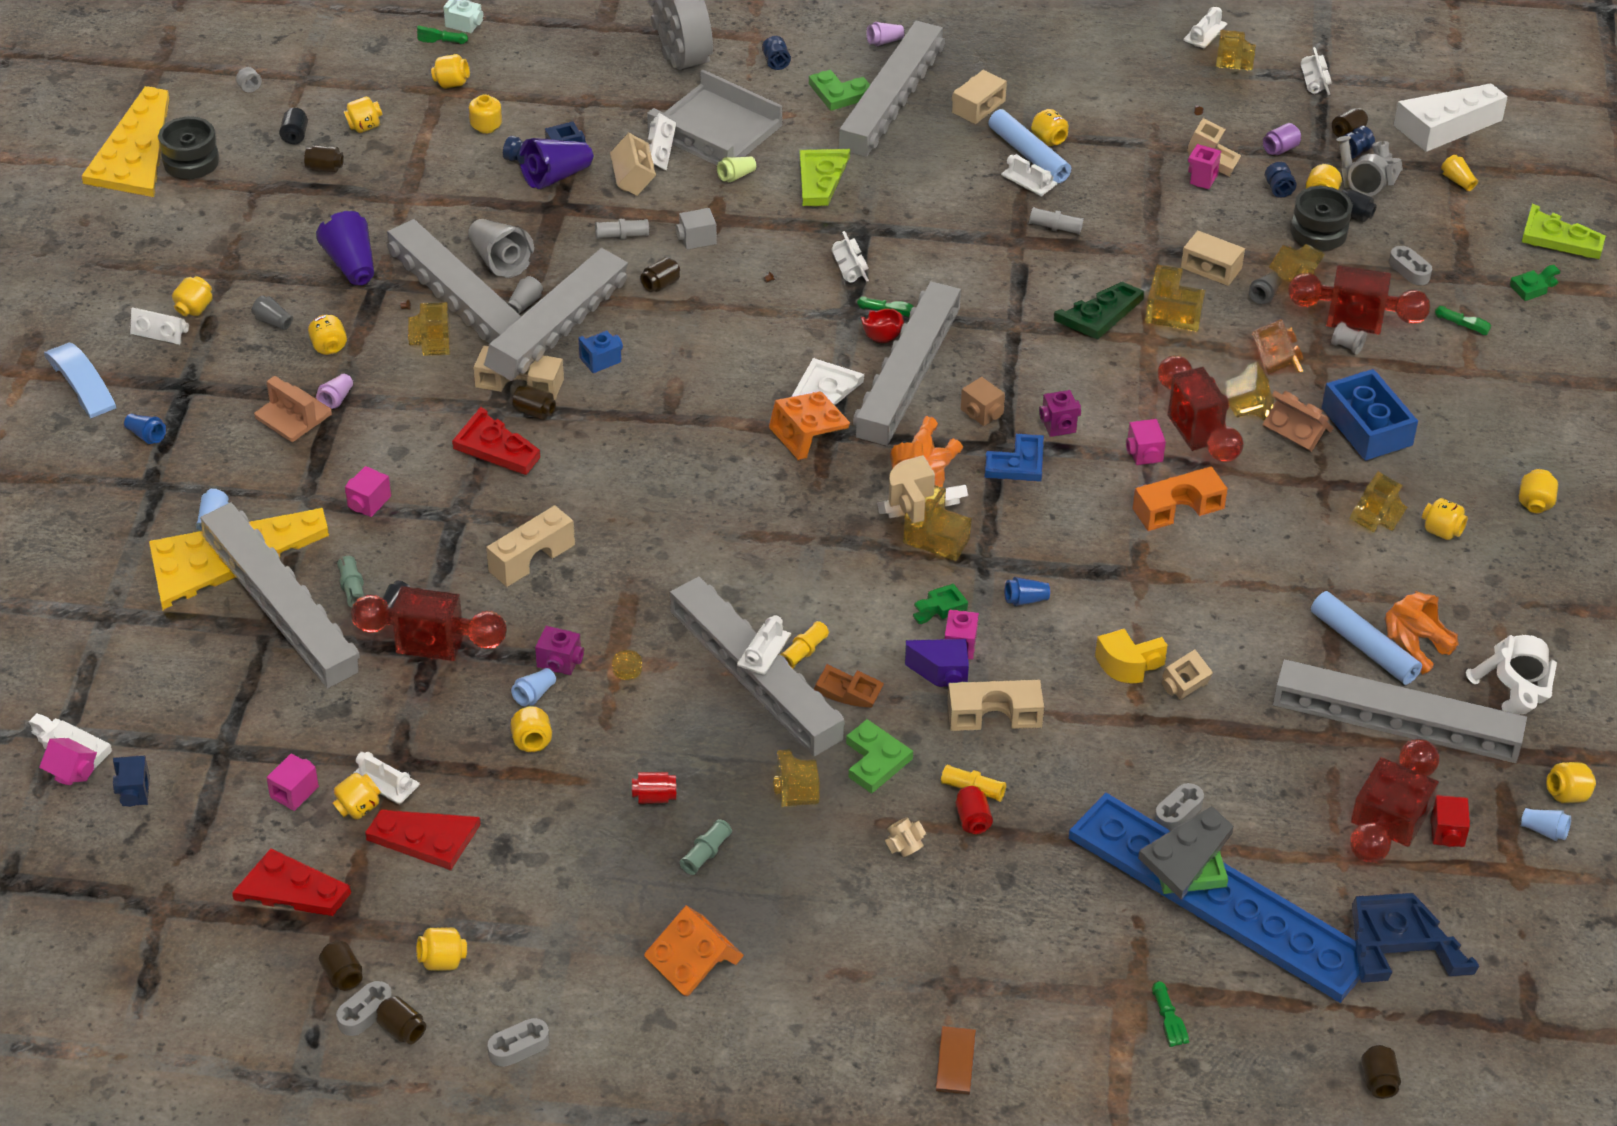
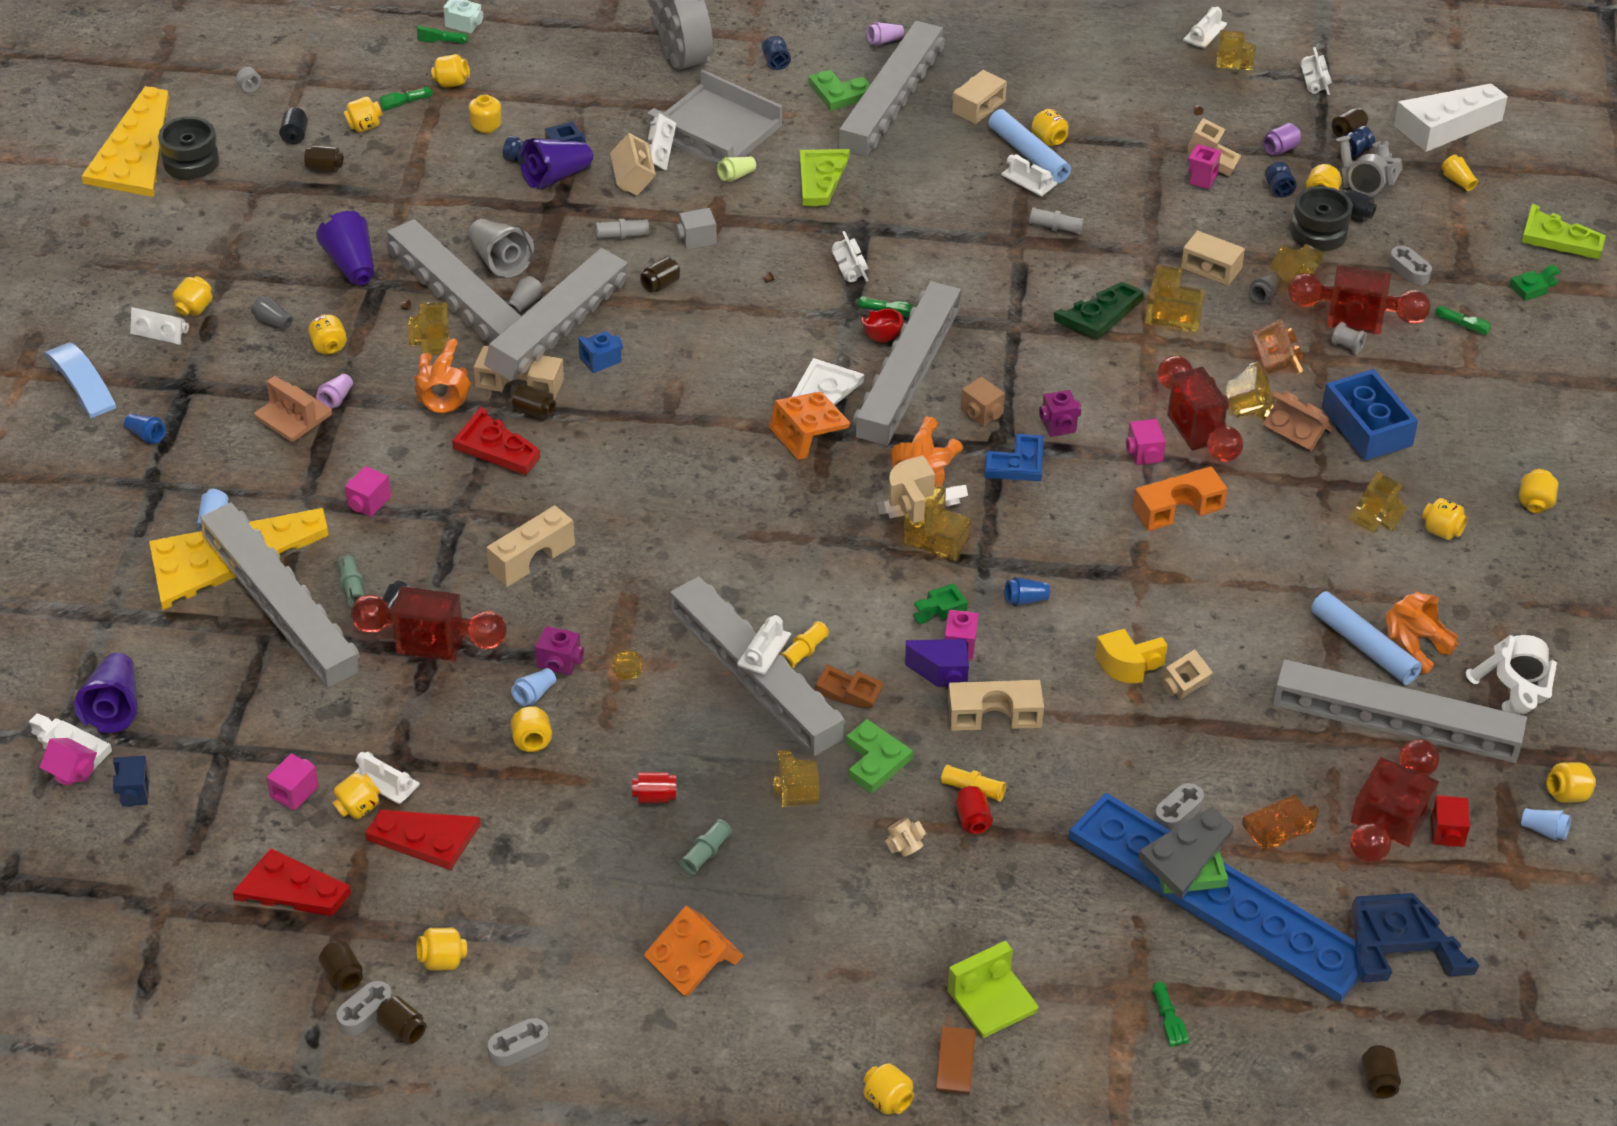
(109, 695): none -> dark purple cone
(396, 99): none -> green piece
(441, 373): none -> orange piece
(888, 1089): none -> yellow head
(990, 990): none -> lime bracket
(1280, 822): none -> clear orange bracket

